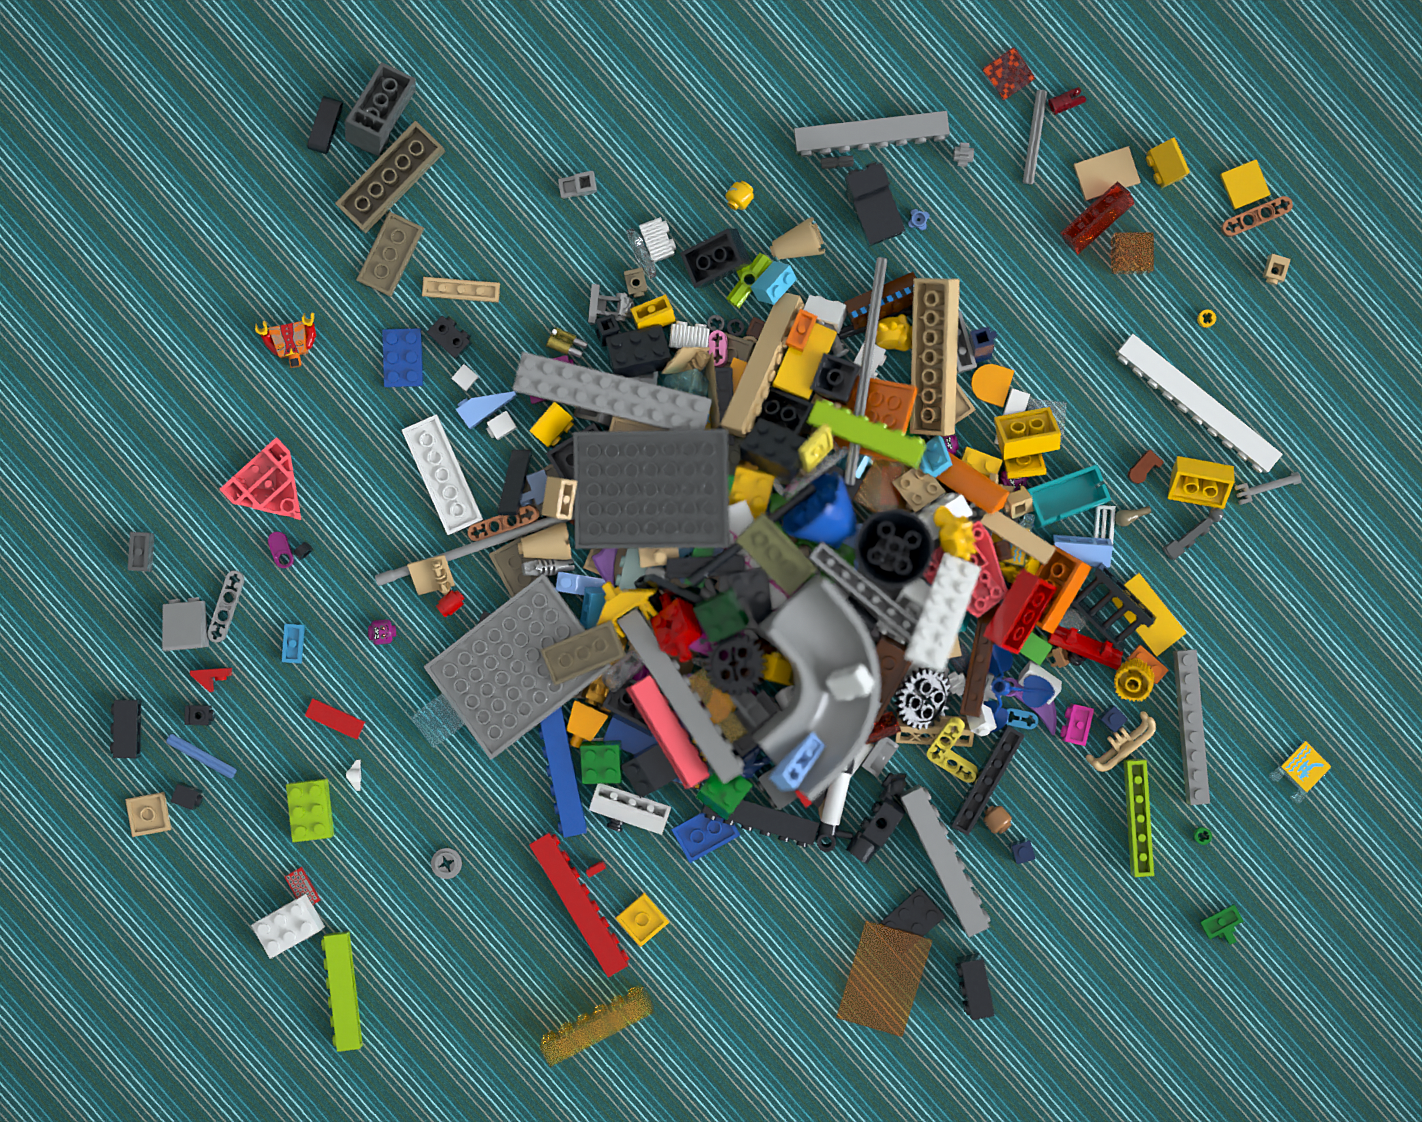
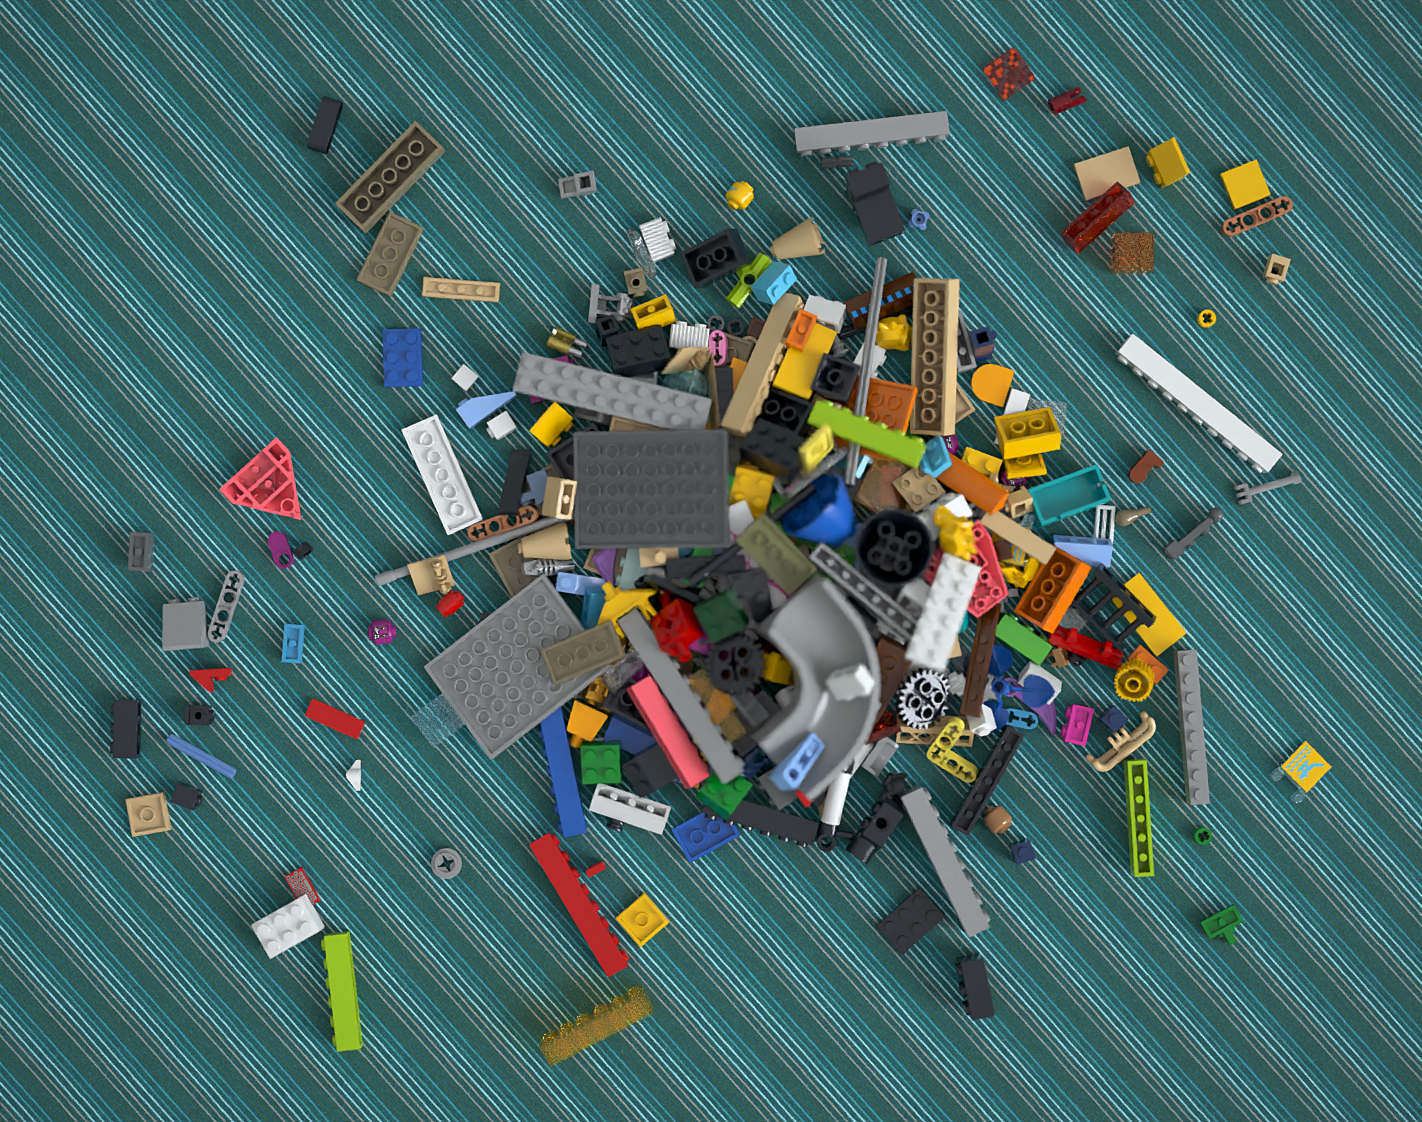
(289, 339): torso -> none
(310, 810): lime brick -> none
(379, 109): dark grey hinge -> none
(450, 338): black brick -> none
(884, 978): clear orange piece -> none
(963, 154): light grey gear -> none
(1019, 611): red brick -> none
(1035, 135): light grey axle -> none
(1201, 482): yellow slope -> none

